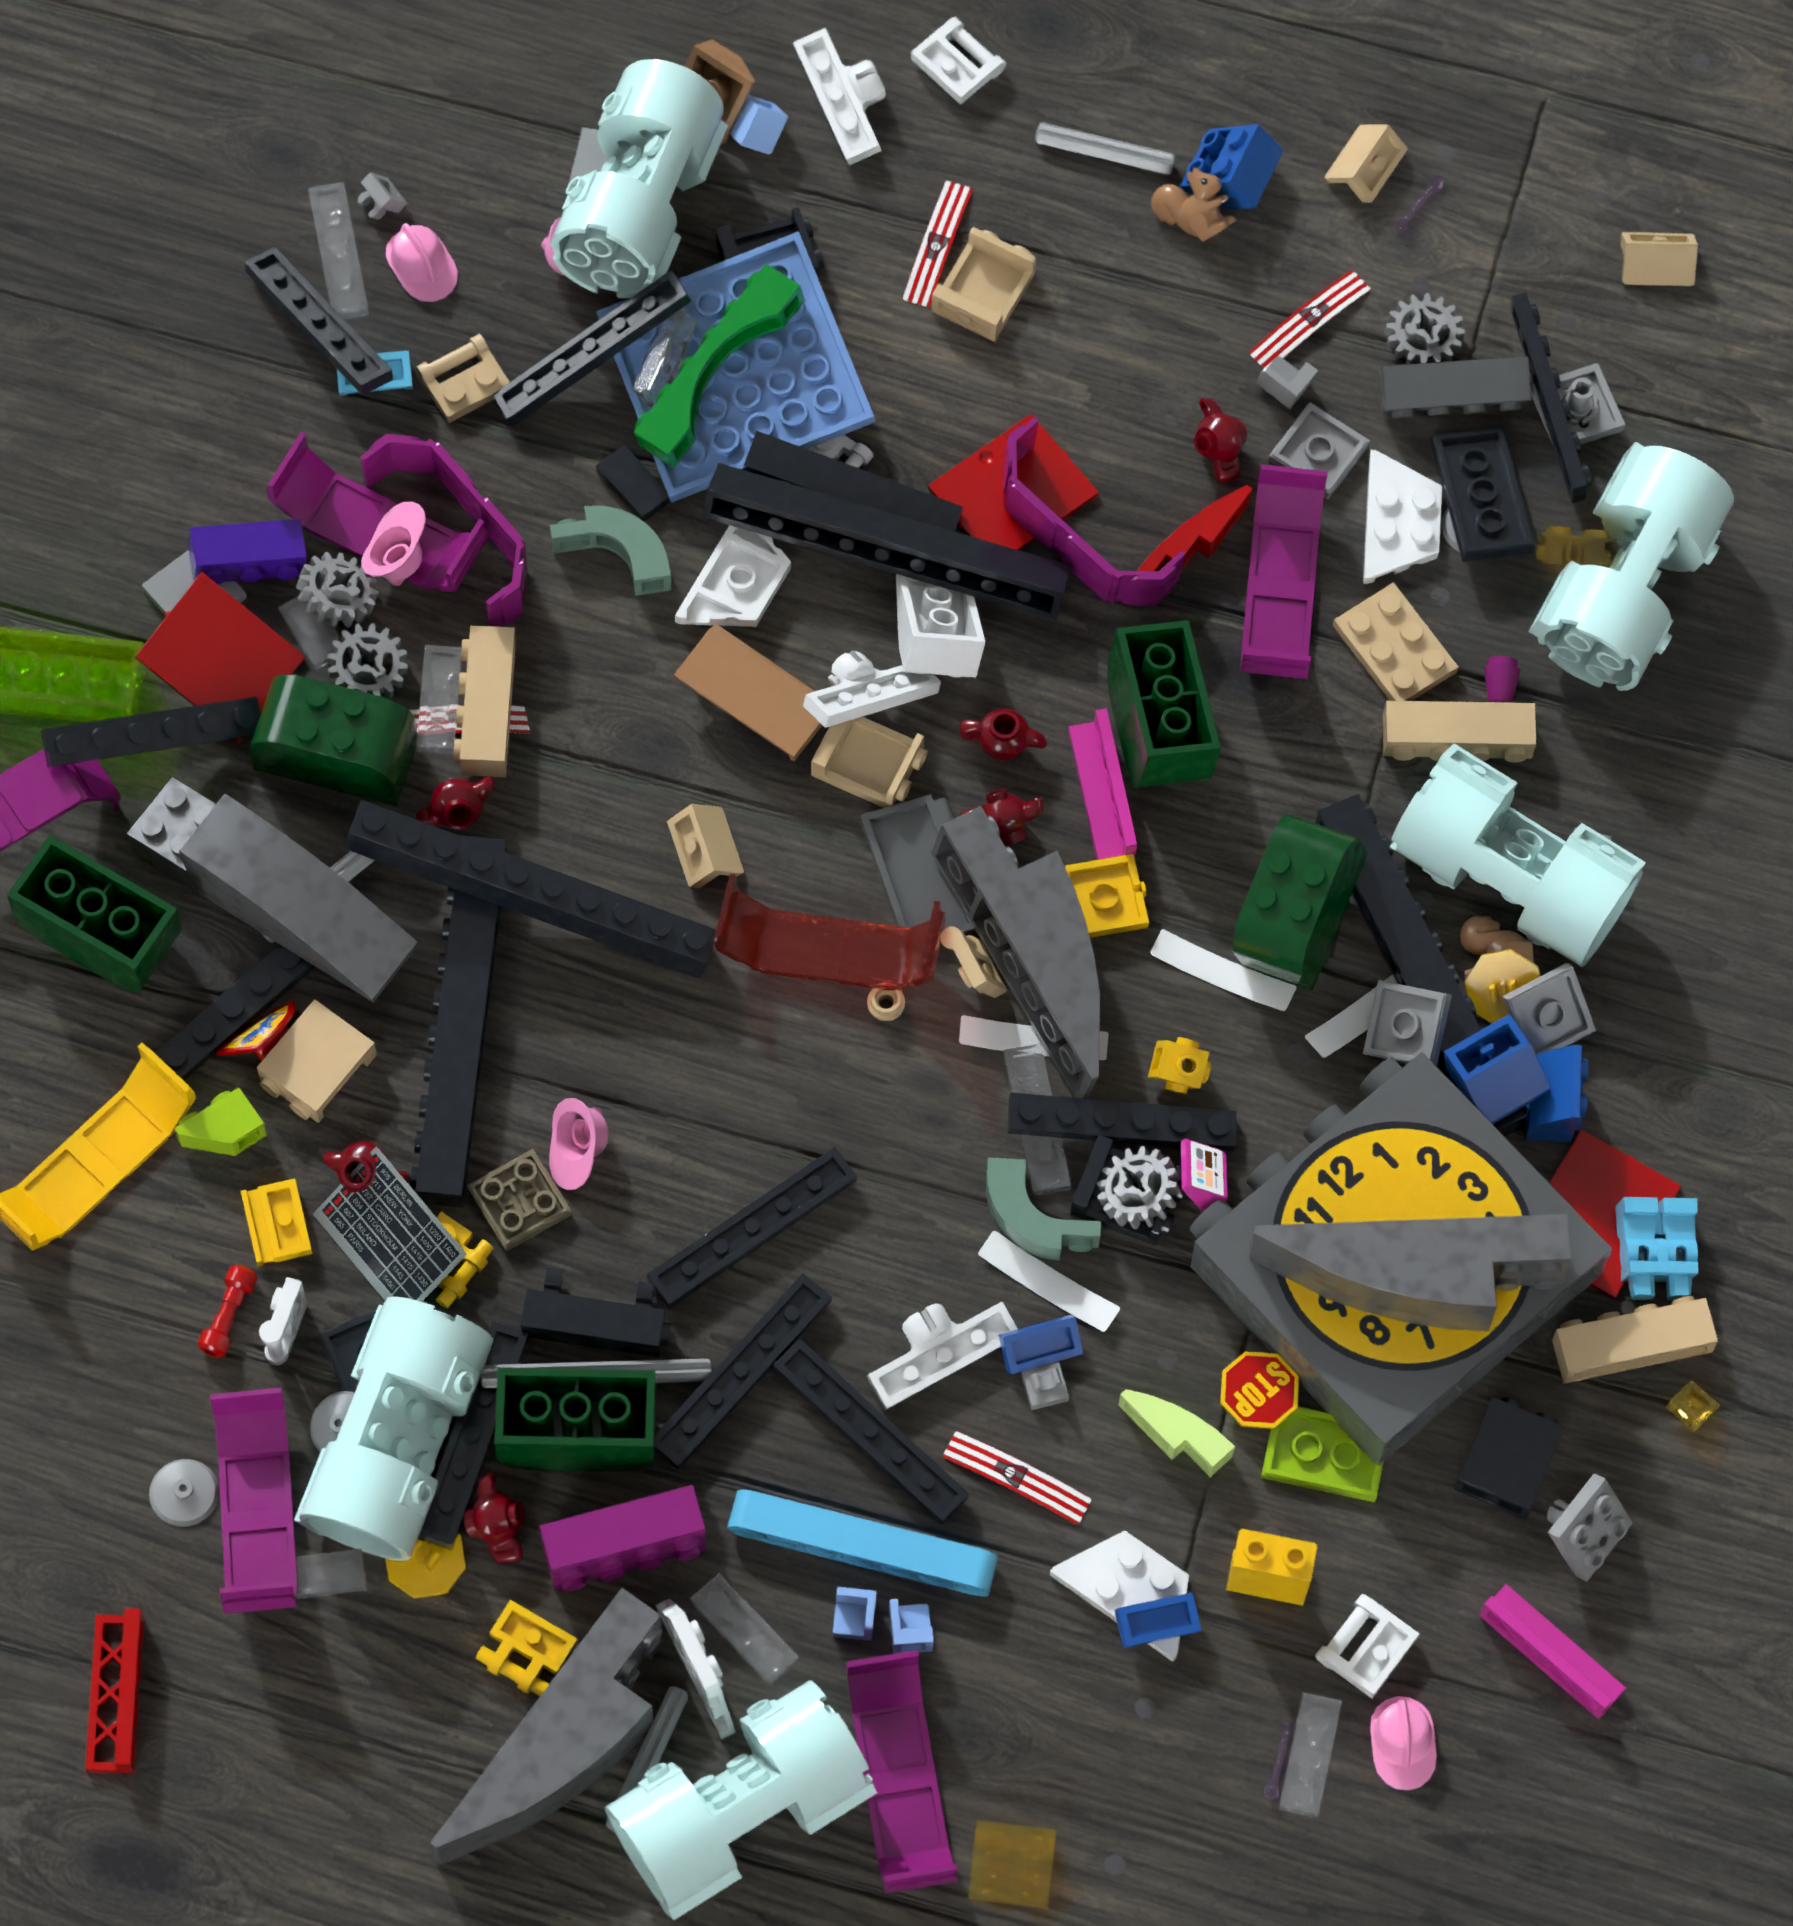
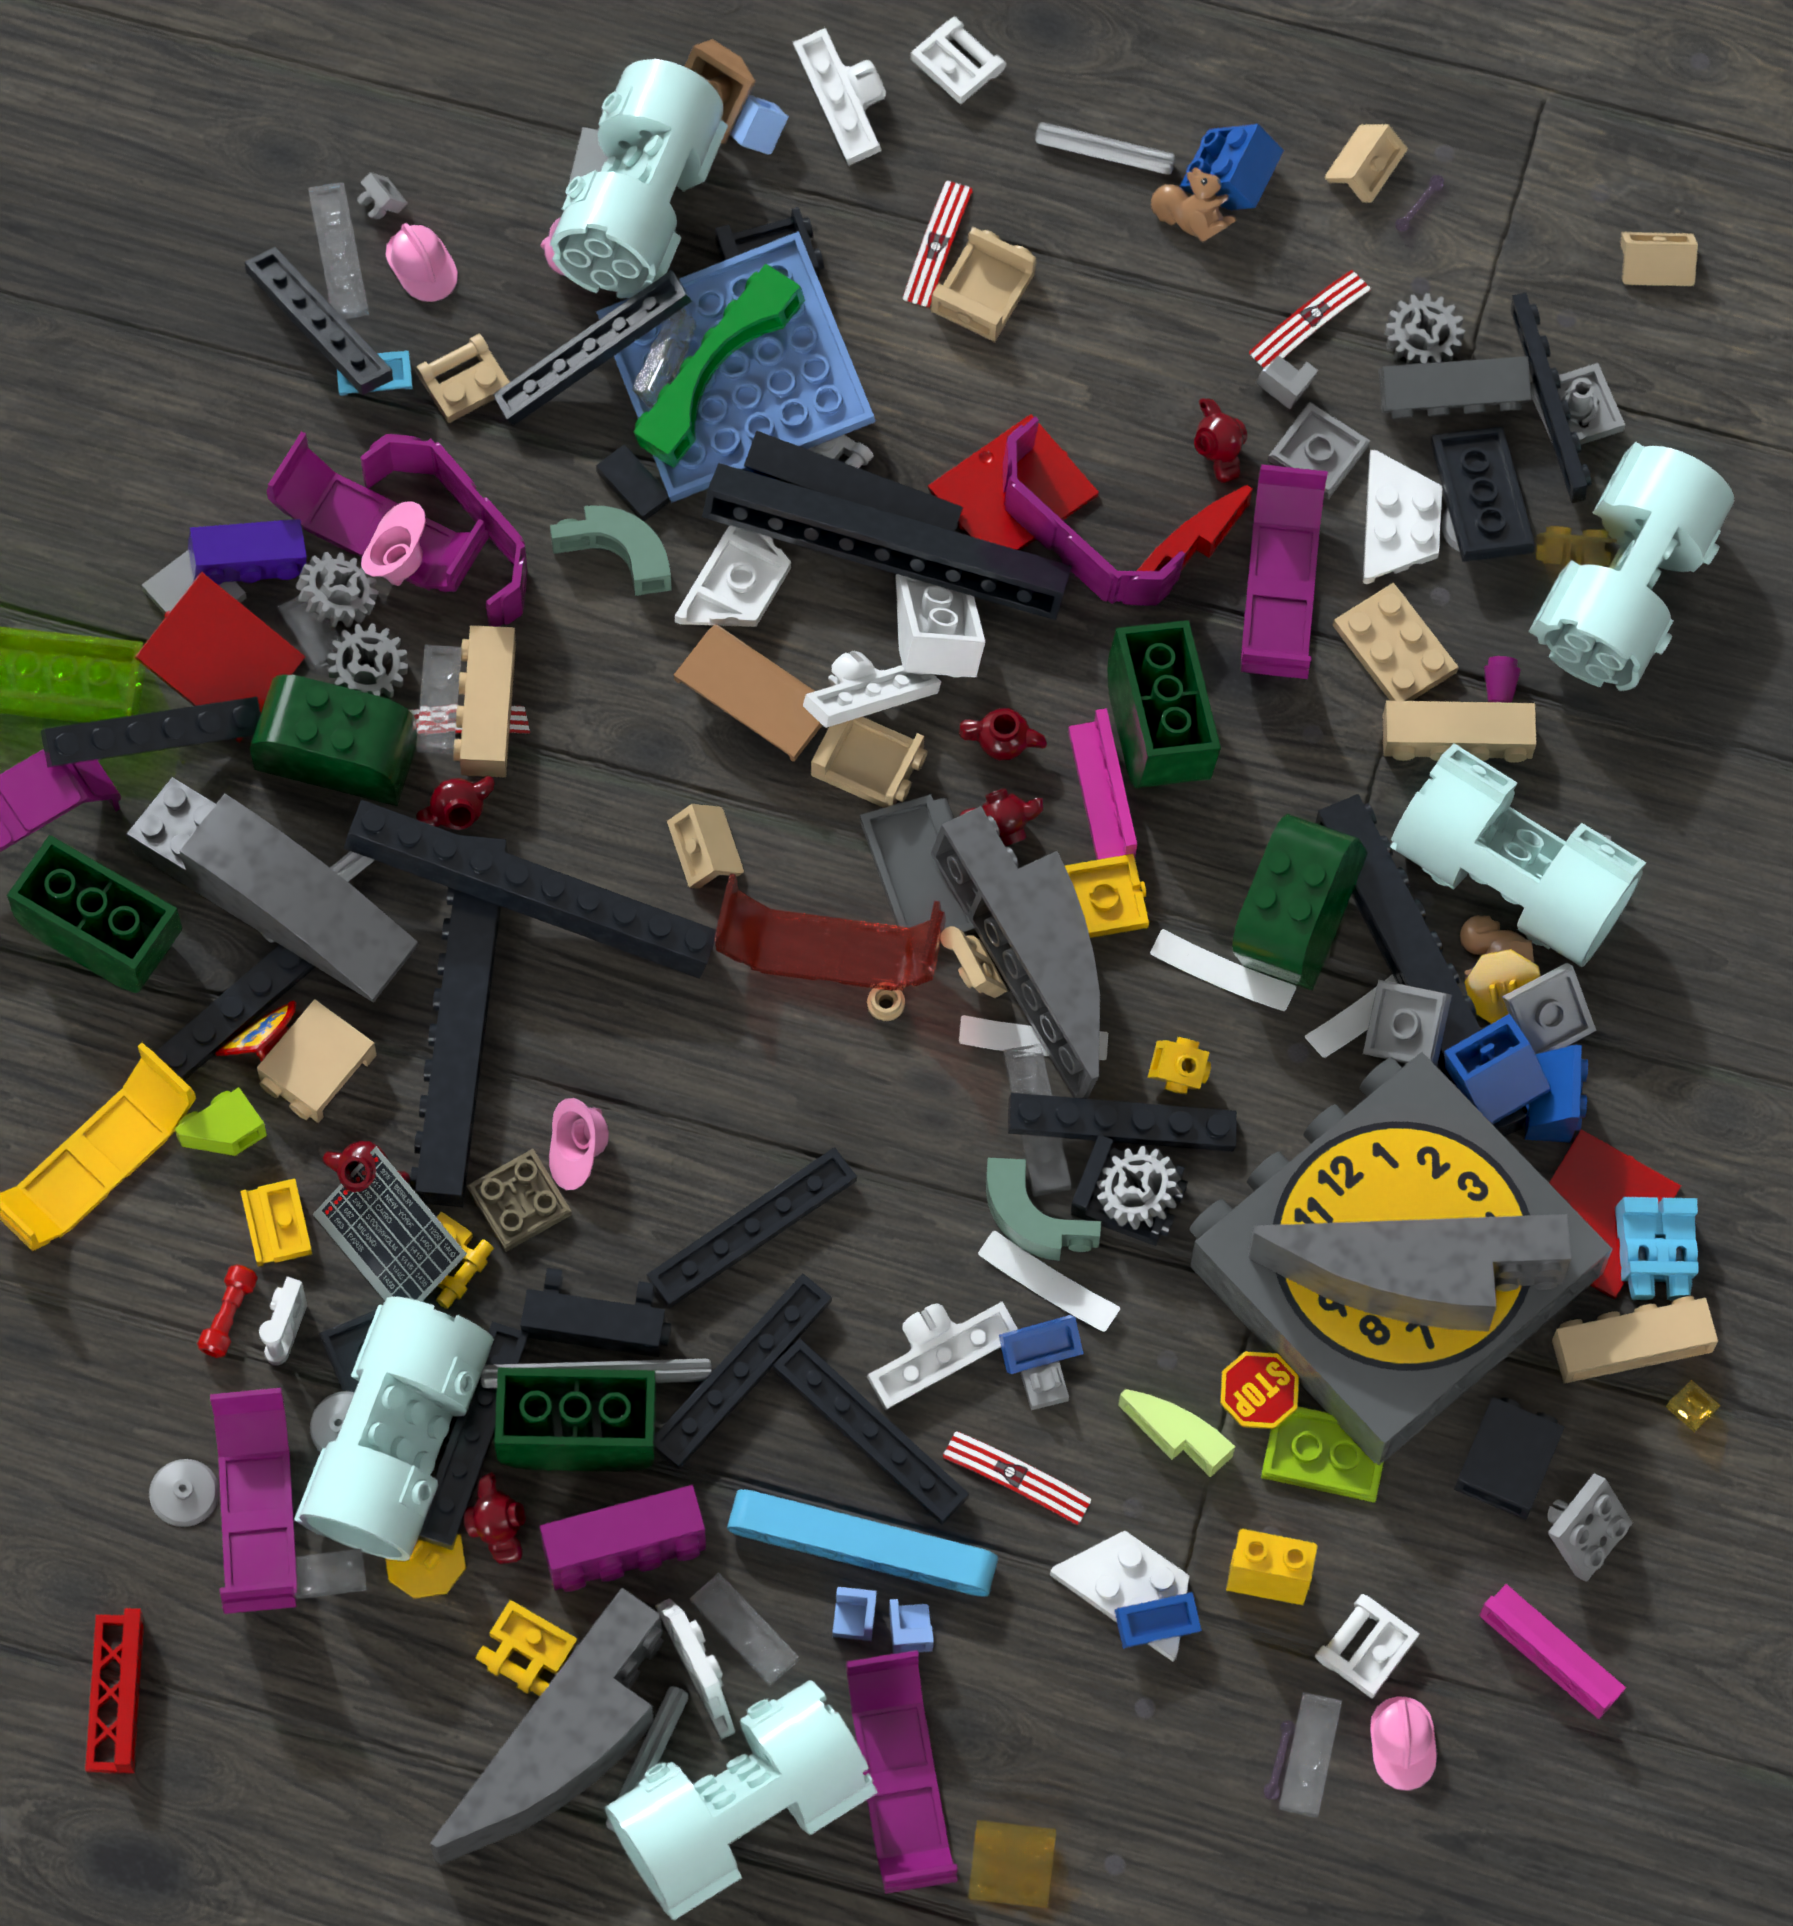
(1203, 1173): slope -> none

